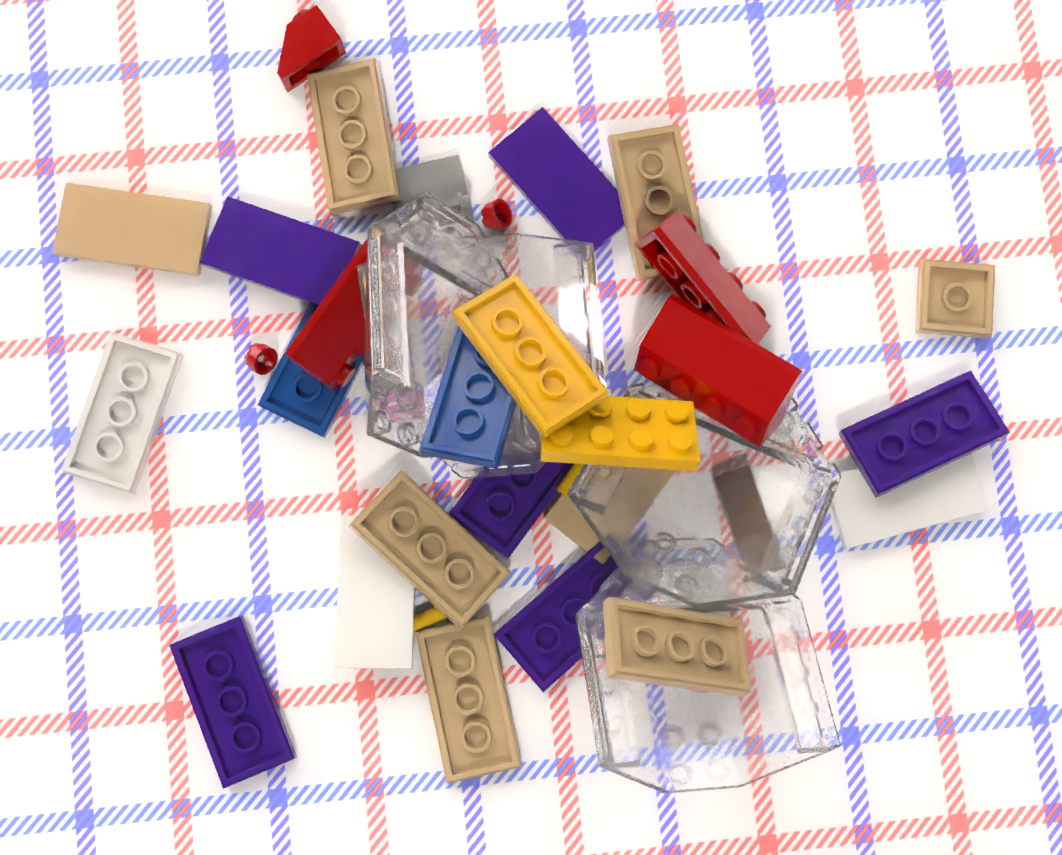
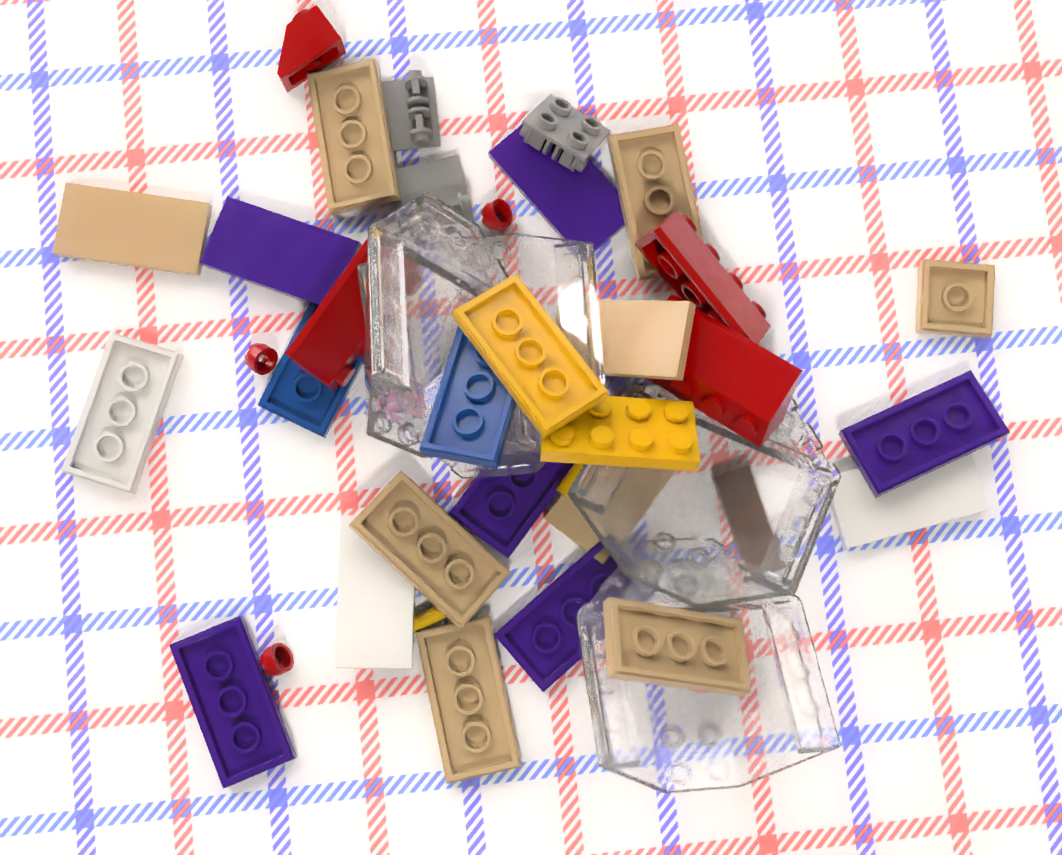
(283, 655): none -> red hinge
(412, 112): none -> light grey hinge
(566, 128): none -> light grey hinge
(645, 337): none -> tan tile

